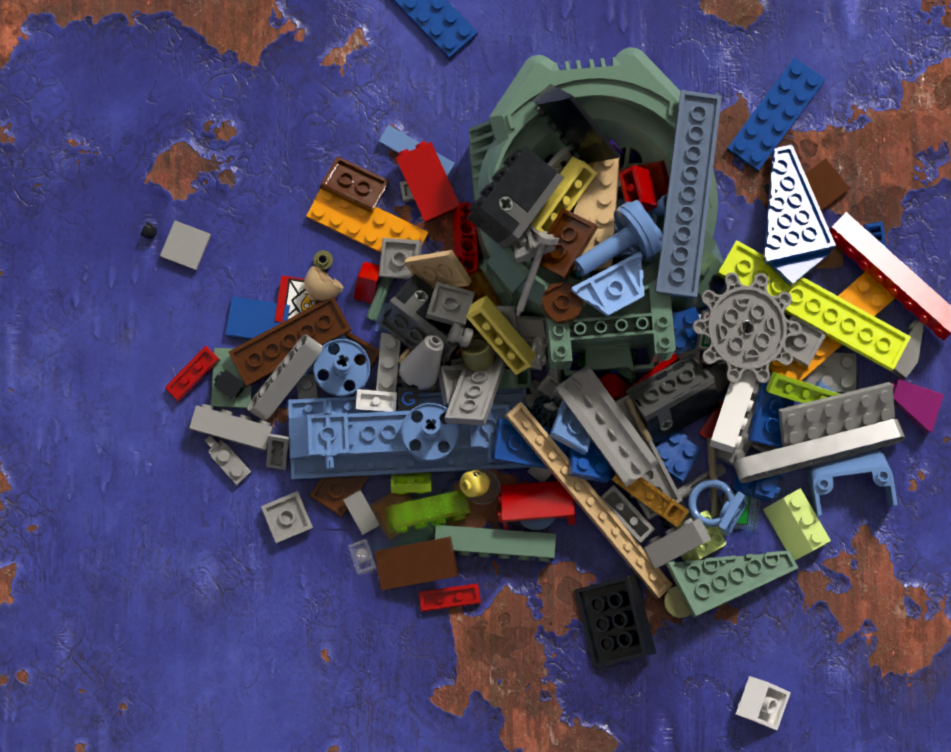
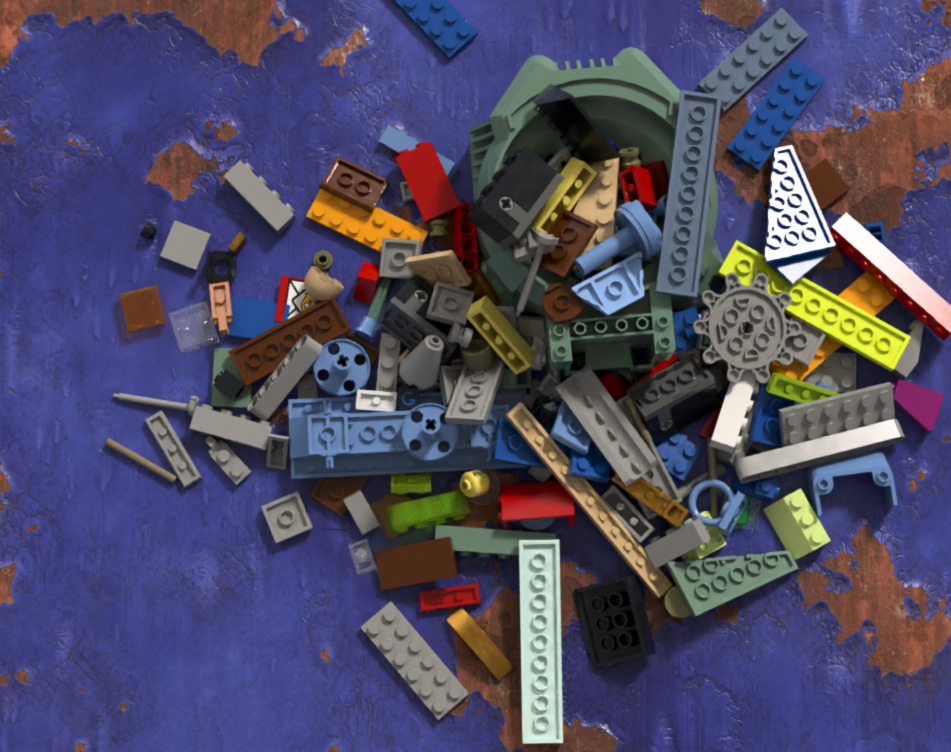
(141, 460): none -> dark tan bar
(142, 308): none -> clear orange plate
(173, 449): none -> light grey tile
(192, 373): red tile -> none
(194, 327): none -> clear piece
(194, 400): none -> light grey piece
(215, 256): none -> black piece
(221, 306): none -> nougat hinge
(238, 242): none -> pearl gold tile
(259, 197): none -> light grey brick
(366, 328): none -> medium blue piece
(414, 660): none -> light grey plate
(439, 229): none -> olive wheel
(480, 643): none -> pearl gold slope
(540, 641): none -> light aqua plate
(629, 157): none -> olive wheel
(753, 59): none -> sand blue plate
(763, 703): white slope -> none

